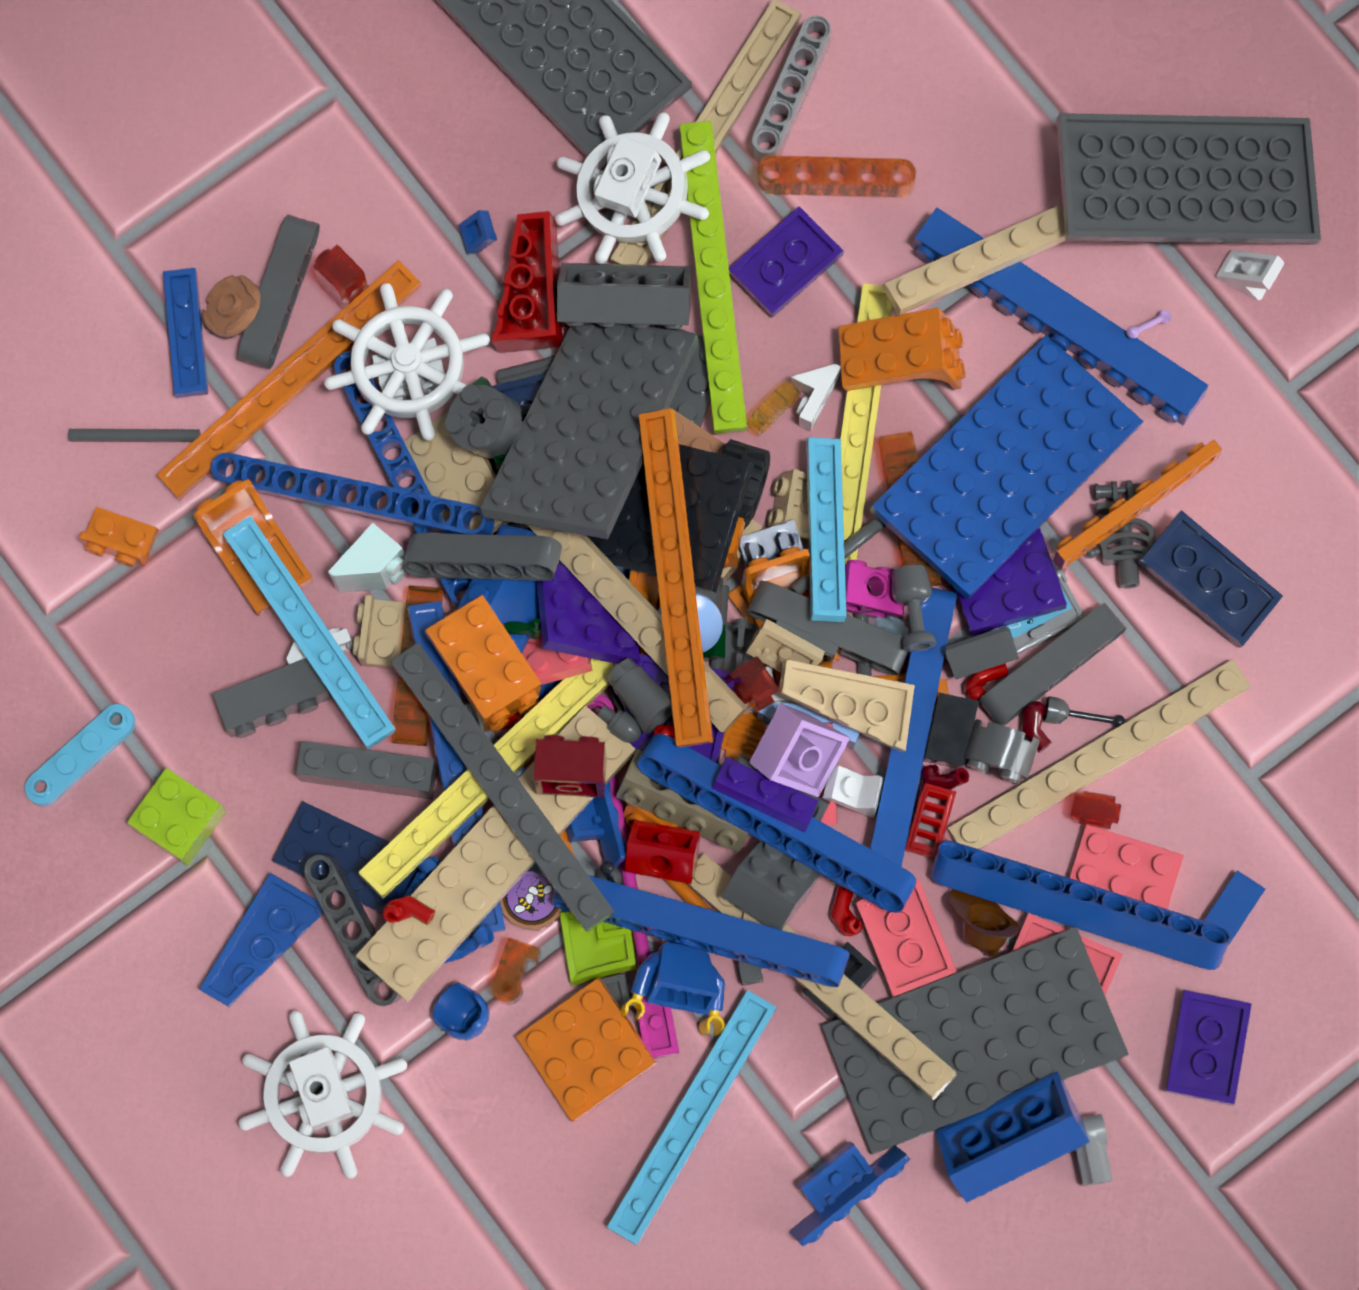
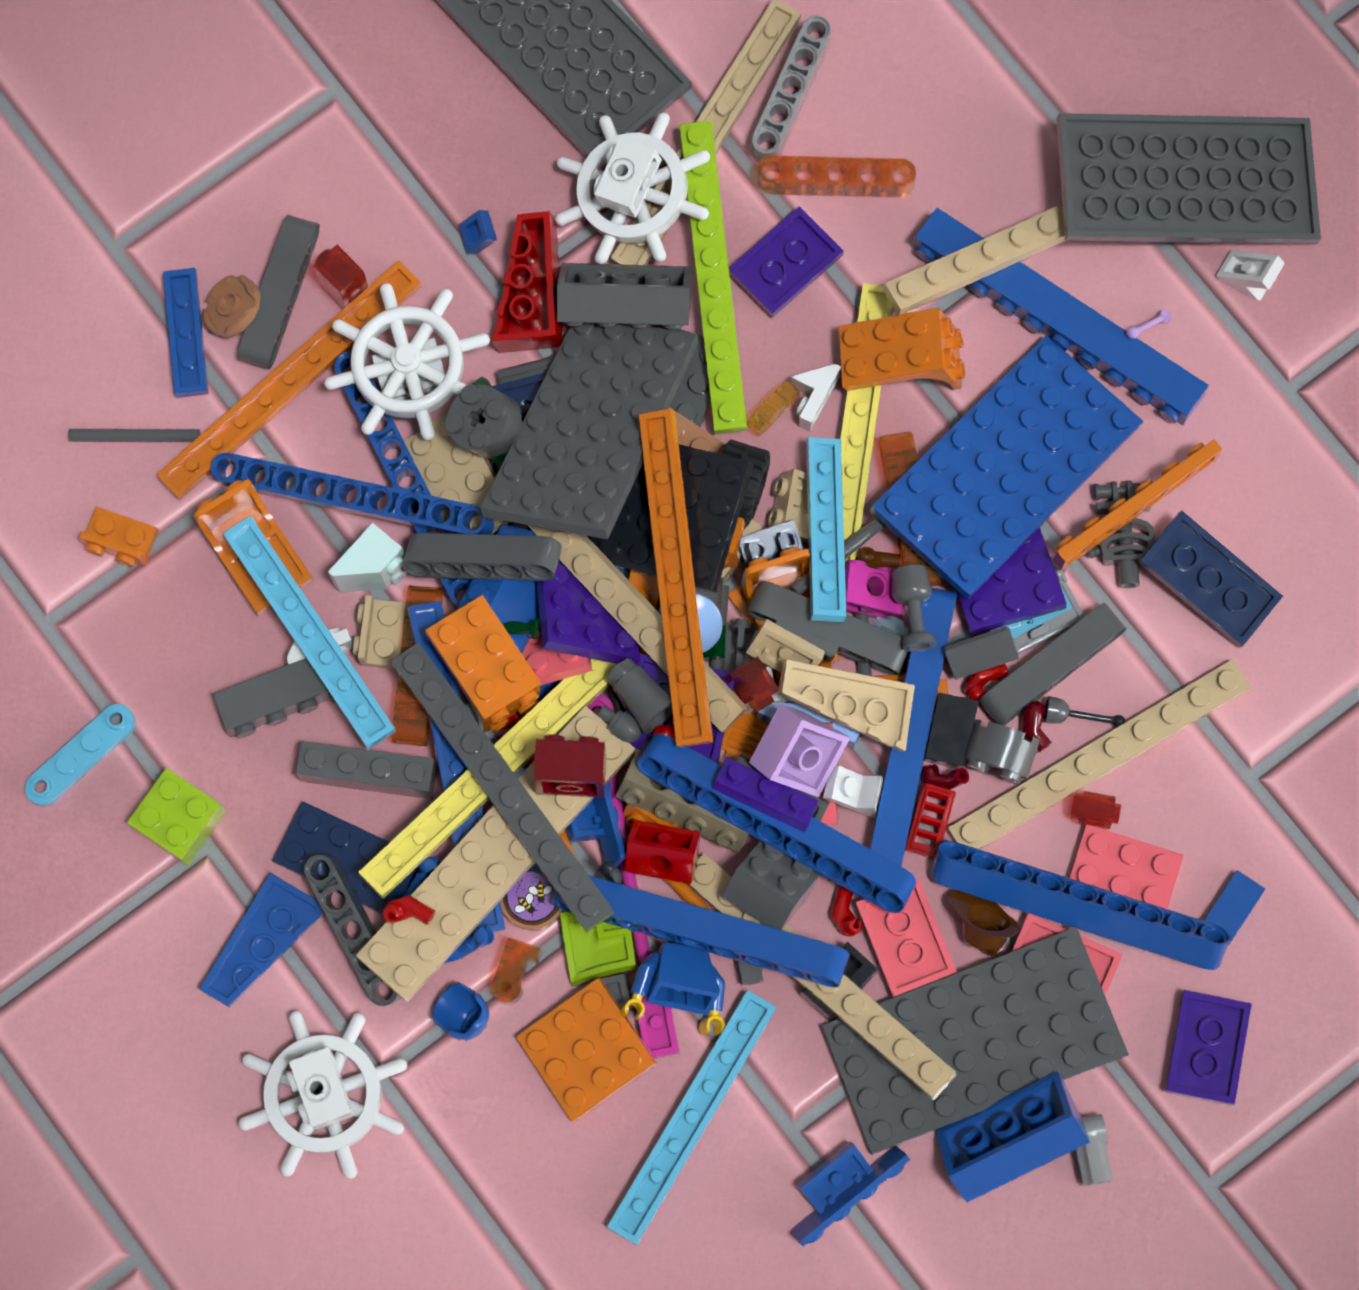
(878, 559): none -> reddish brown arm

